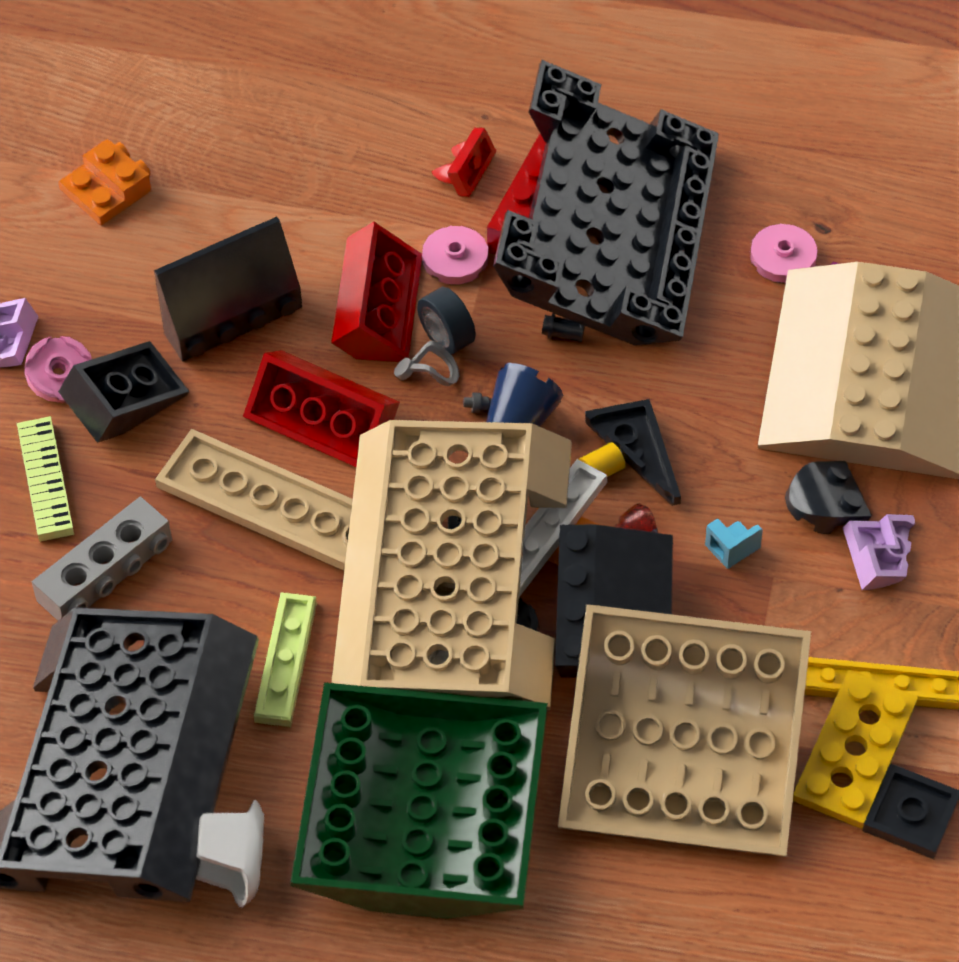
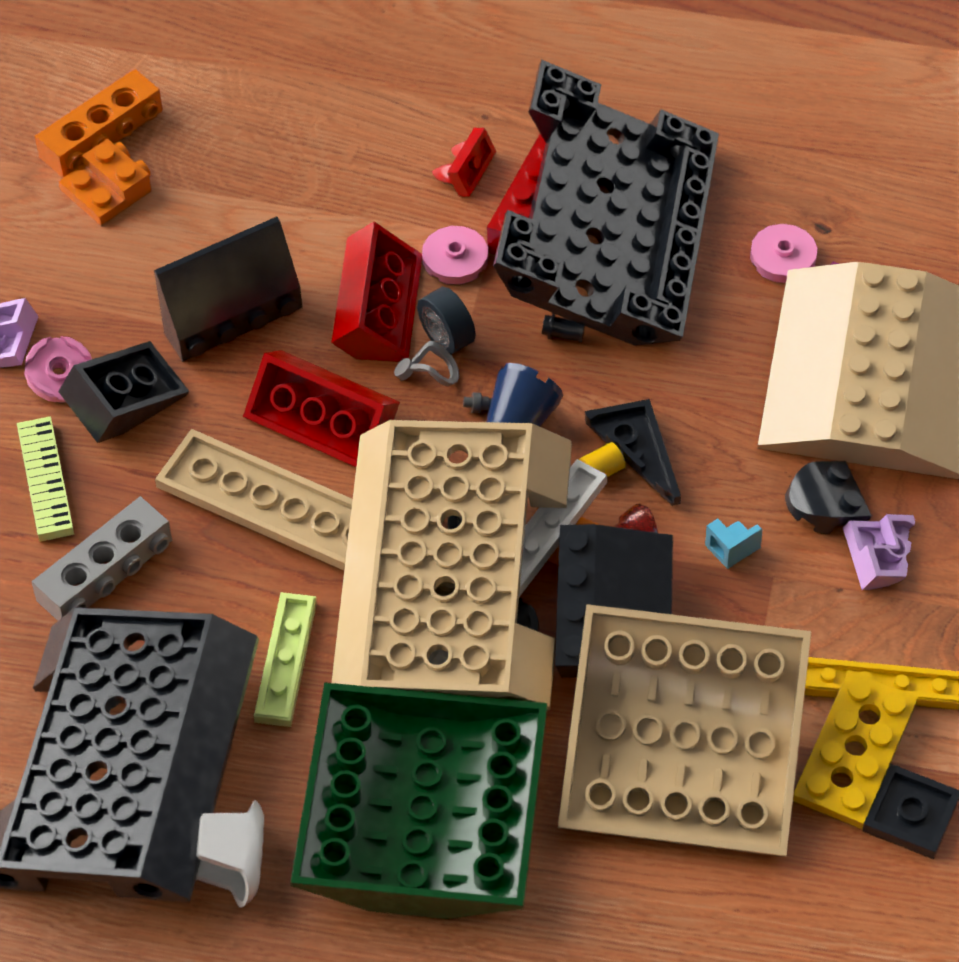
(109, 115): none -> orange brick

